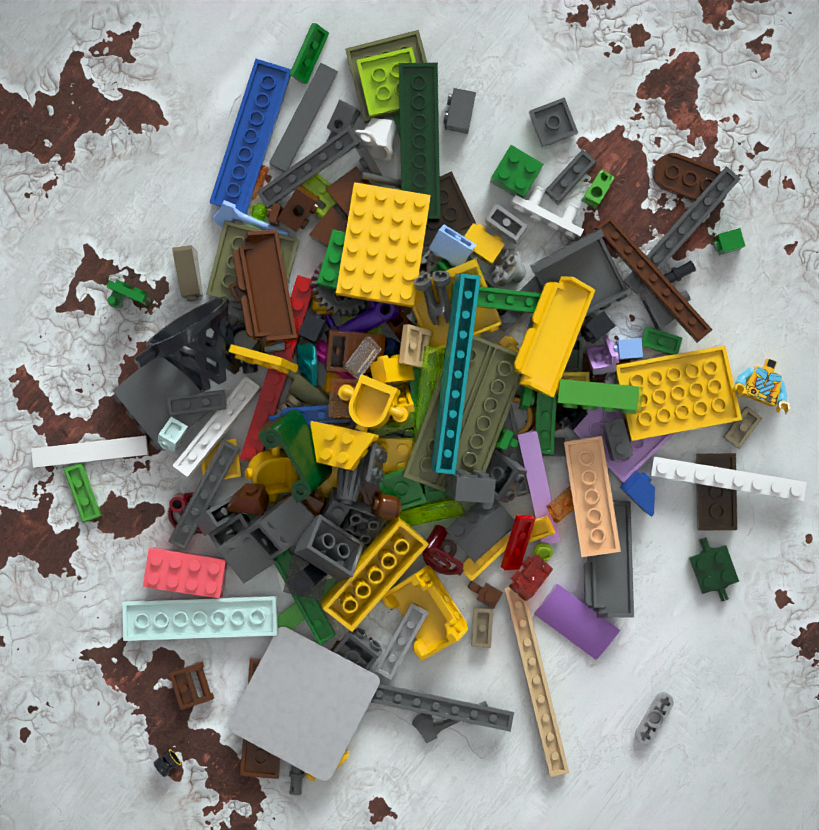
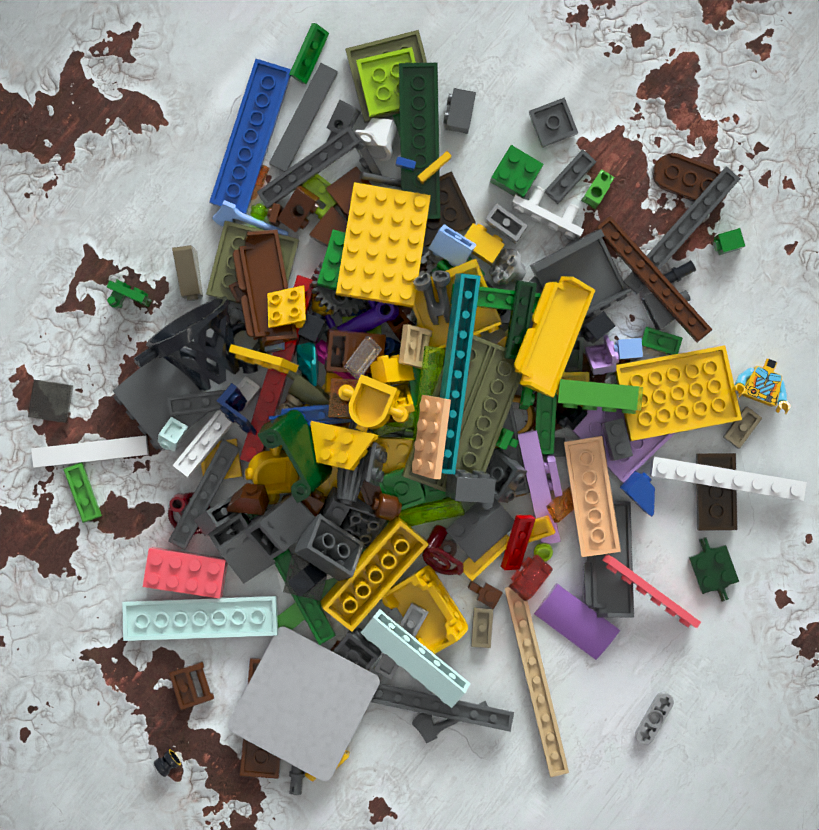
(50, 401): none -> clear smoke tile
(231, 404): none -> dark blue bracket
(287, 307): none -> yellow hinge
(405, 163): none -> blue tile
(415, 658): none -> light aqua brick
(431, 436): none -> light nougat plate
(434, 167): none -> yellow tile
(520, 317): none -> dark green tile
(554, 482): none -> lavender plate
(656, 596): none -> coral plate

